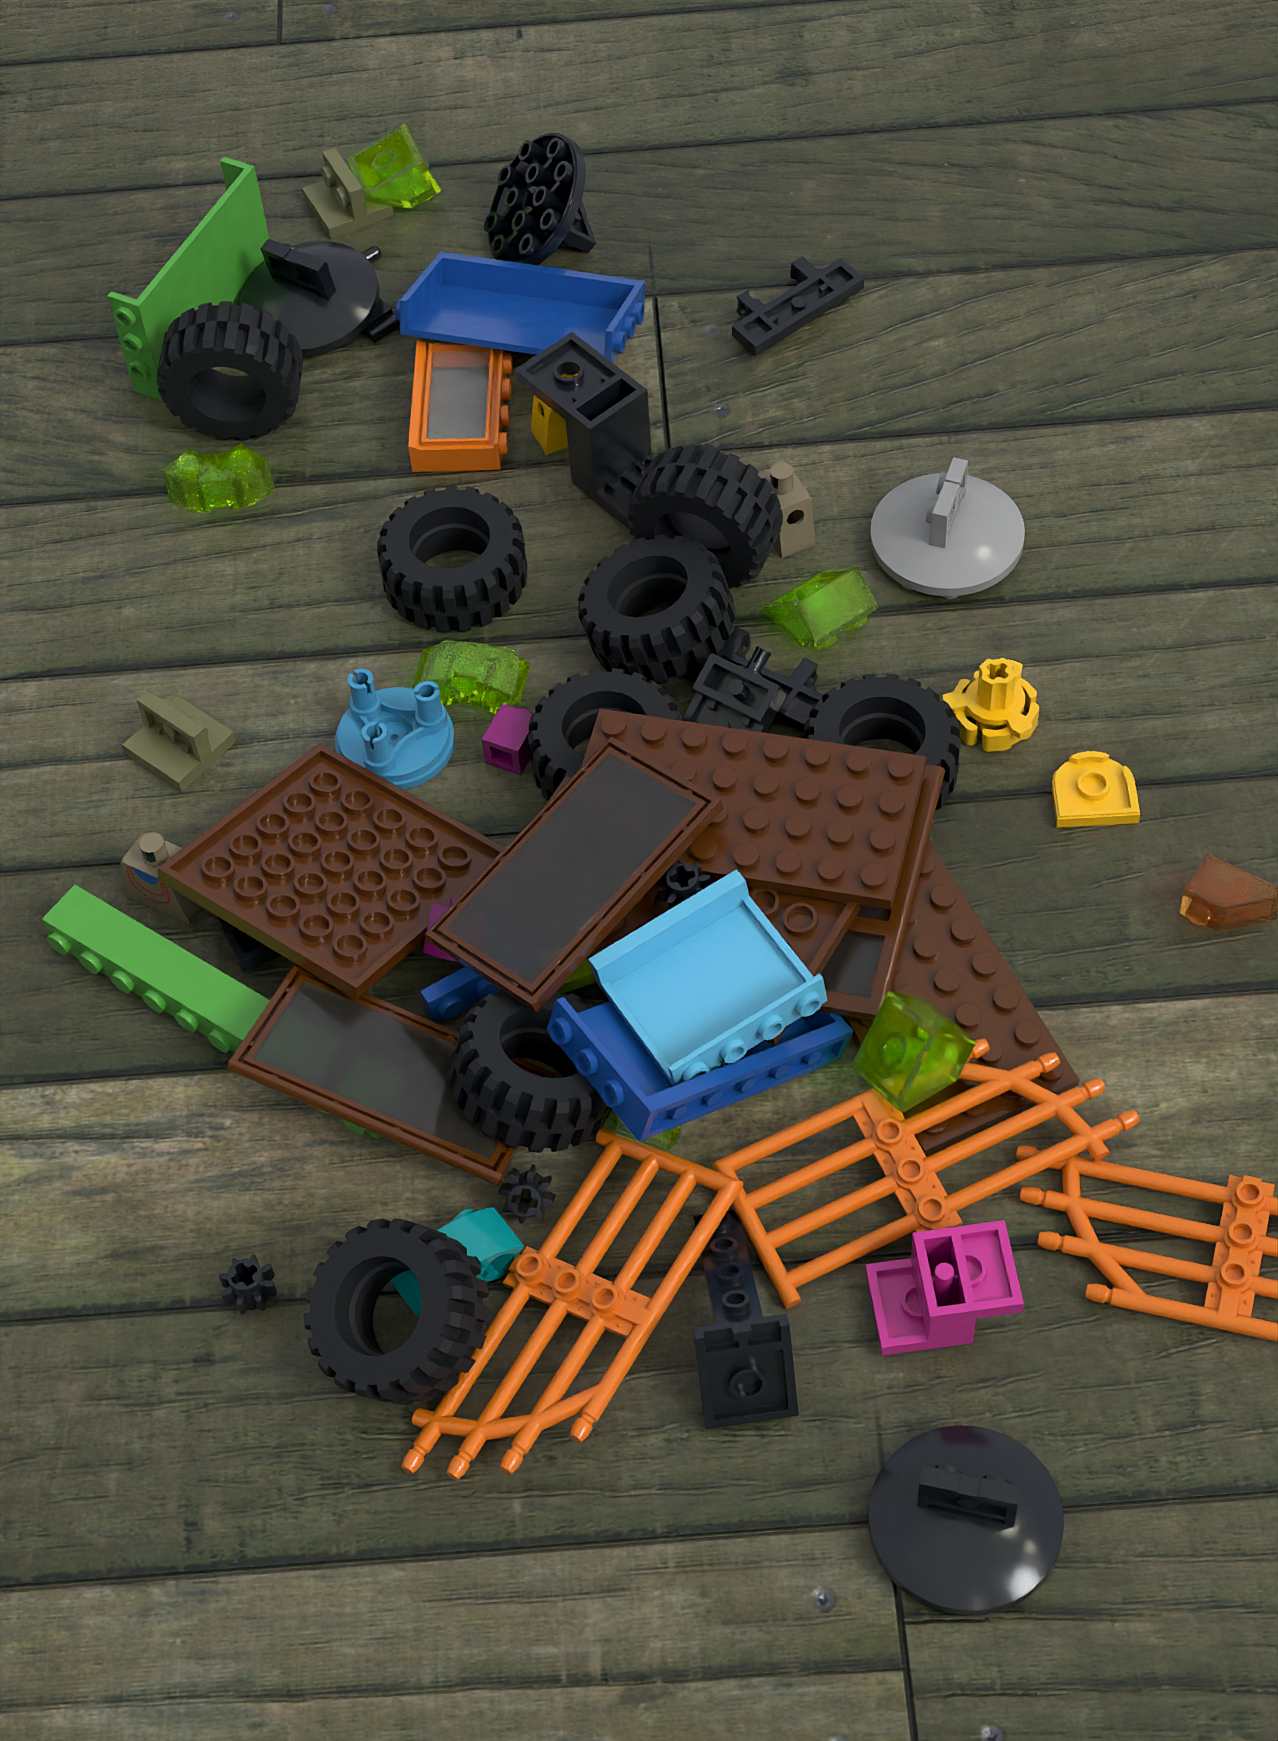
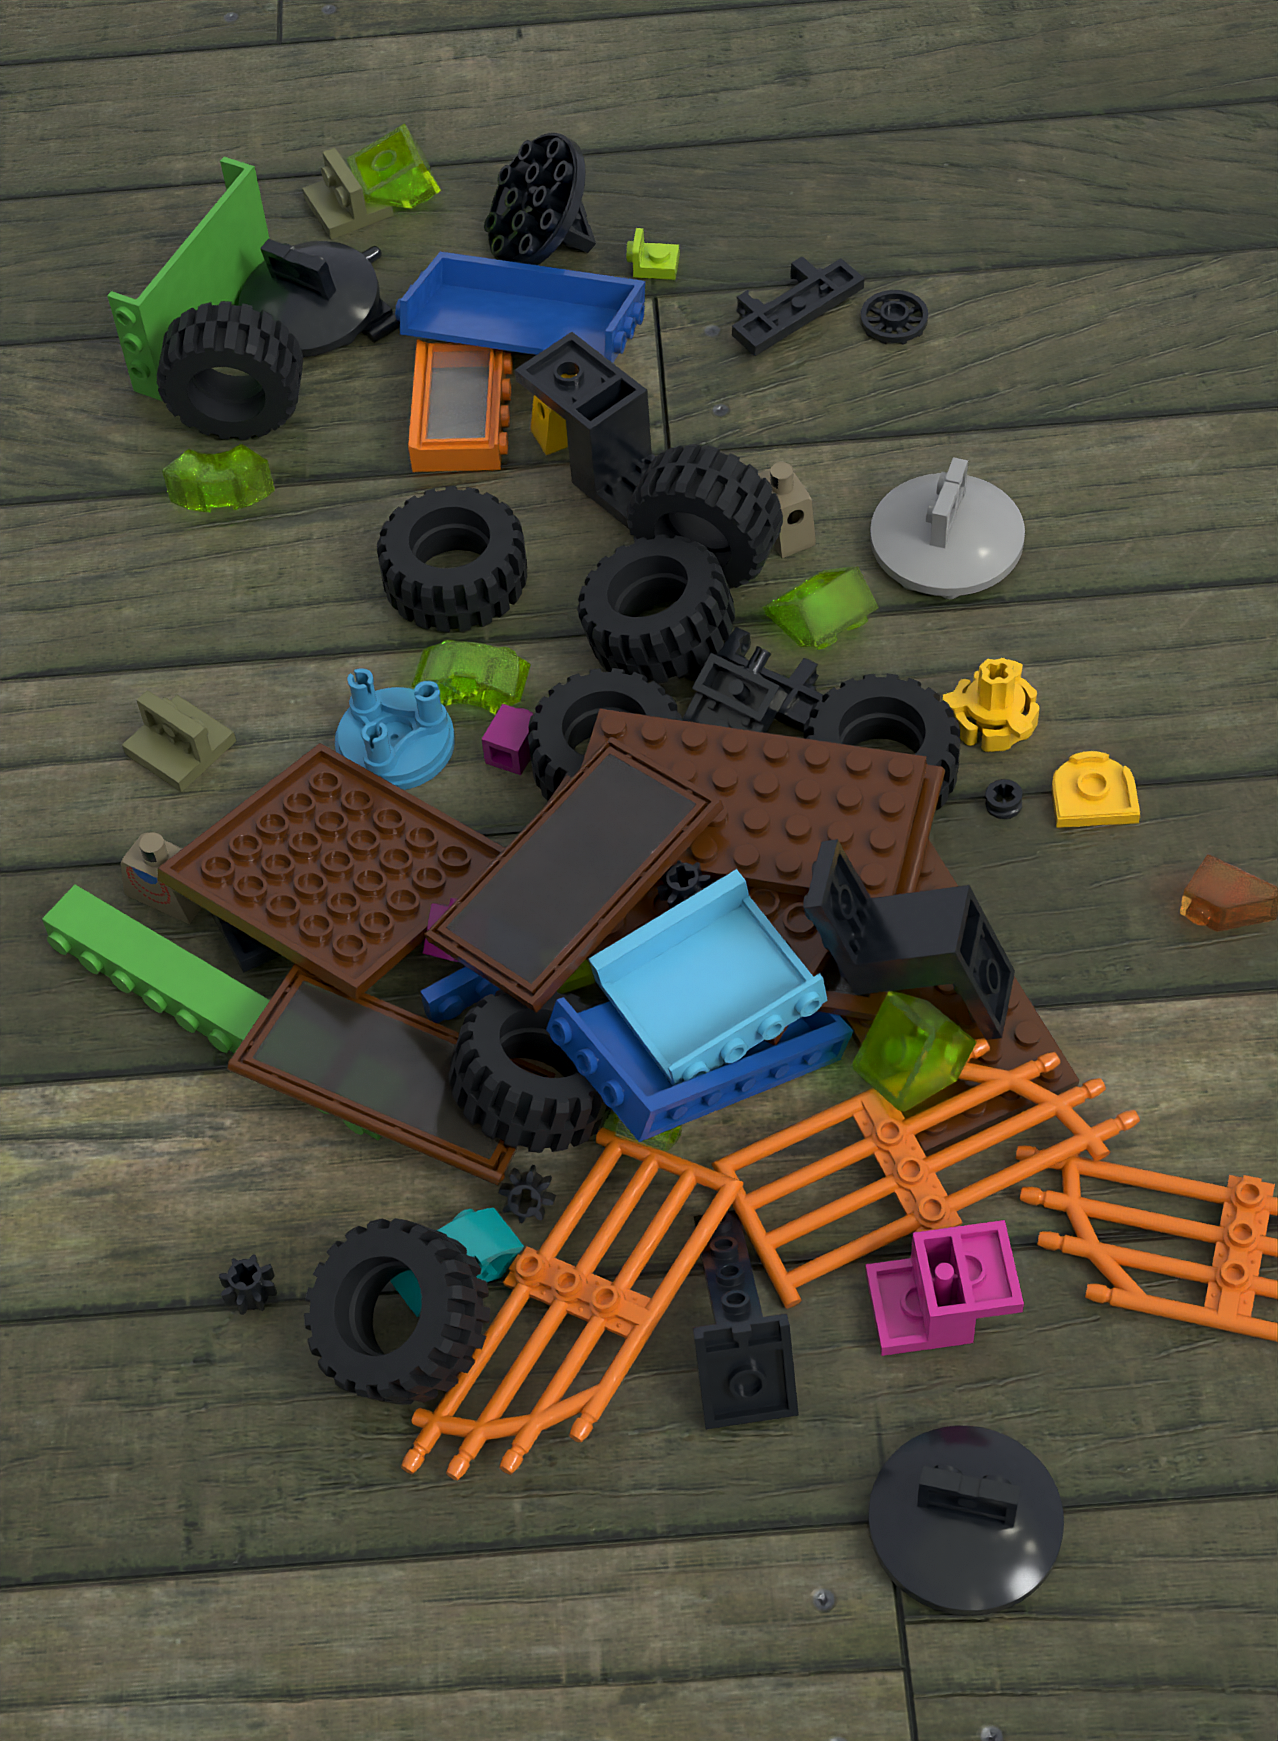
(652, 259): none -> lime bracket
(894, 316): none -> black wheel
(910, 939): none -> black bracket
(1006, 809): none -> black bush

